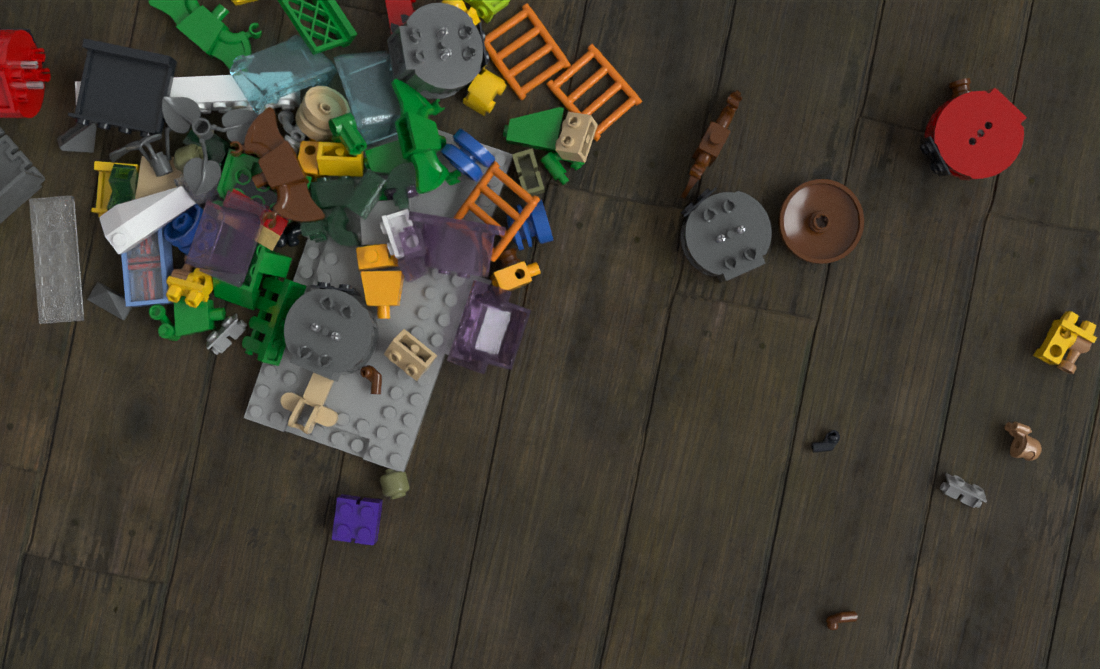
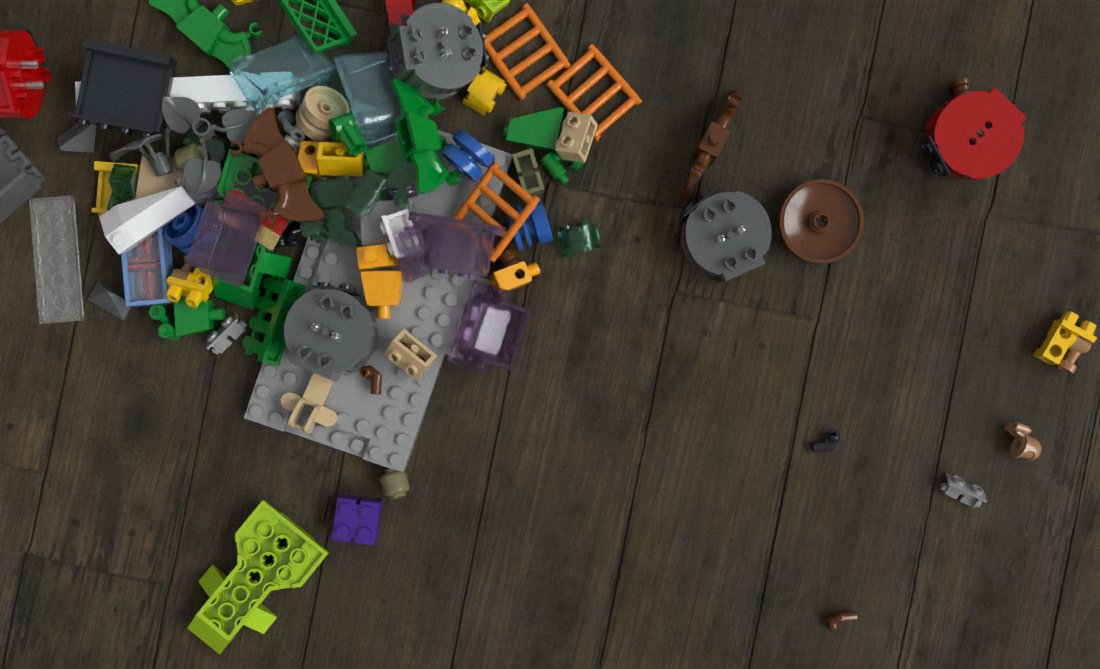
(238, 598): none -> lime piece
(578, 239): none -> clear green cylinder

